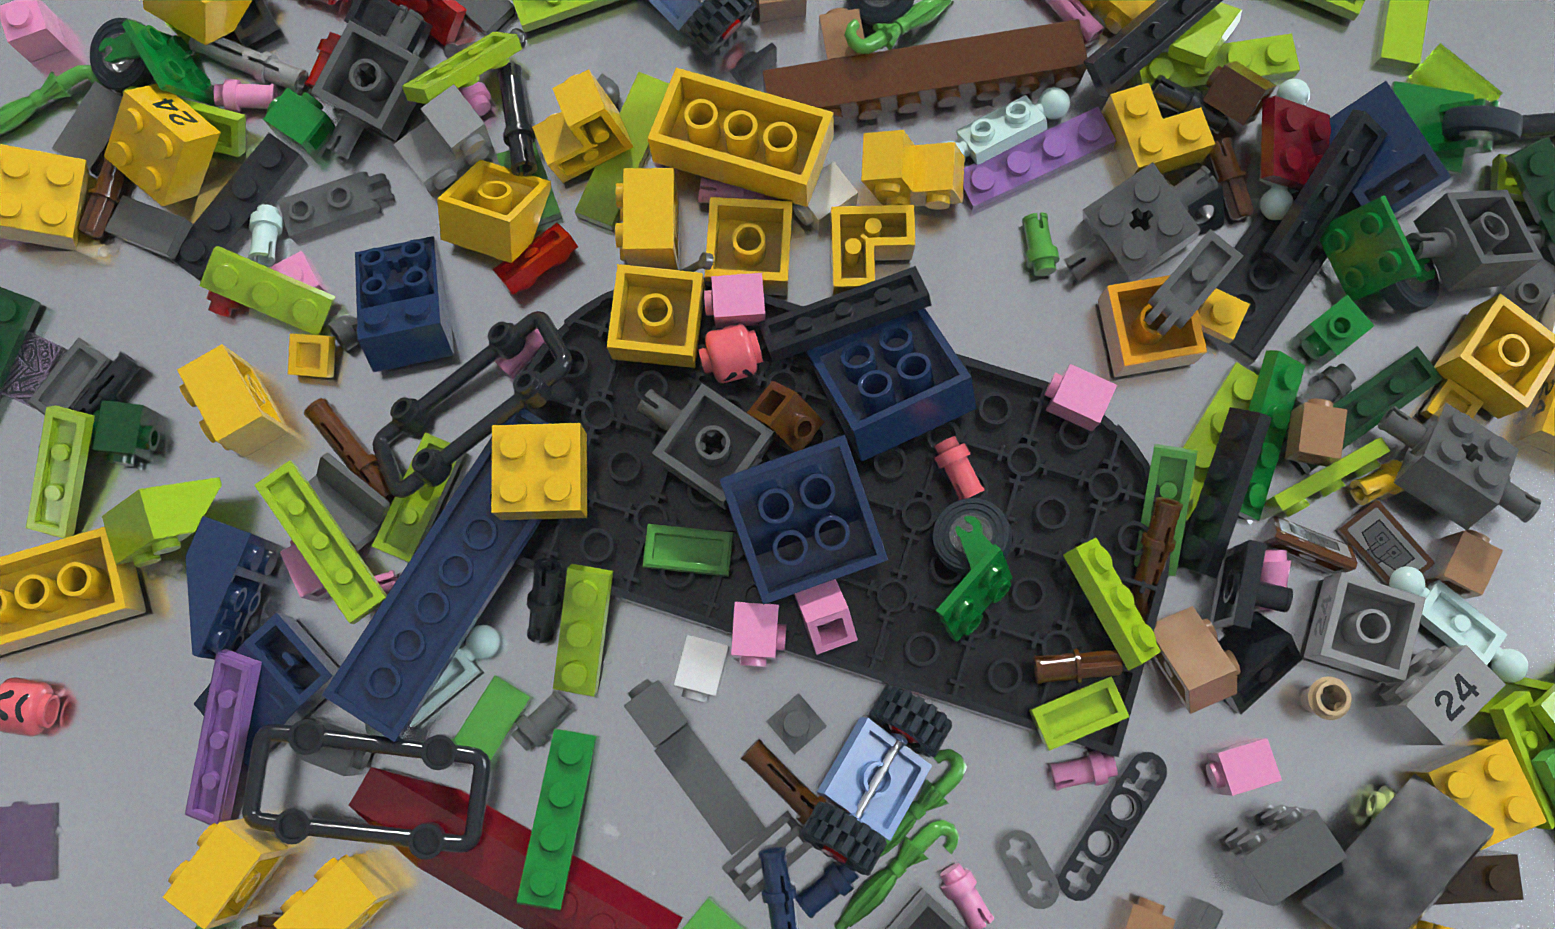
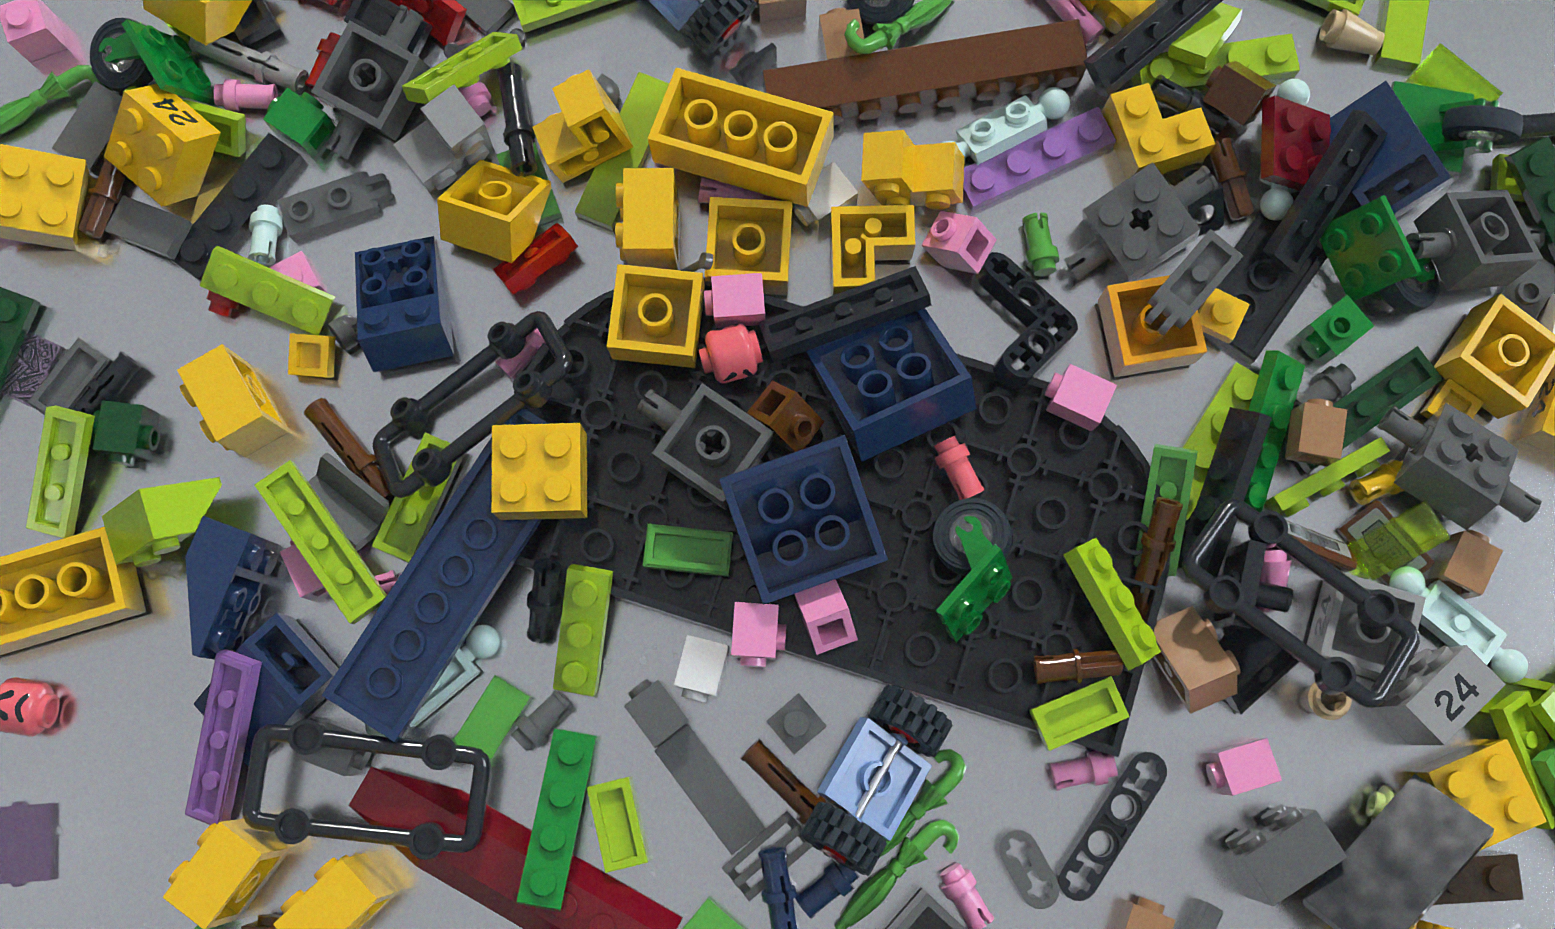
(617, 824): none -> lime tile
(959, 242): none -> bright pink brick
(1035, 318): none -> black beam
(1350, 33): none -> tan cone
(1373, 608): none -> black bar
(1399, 540): none -> clear neon green tile

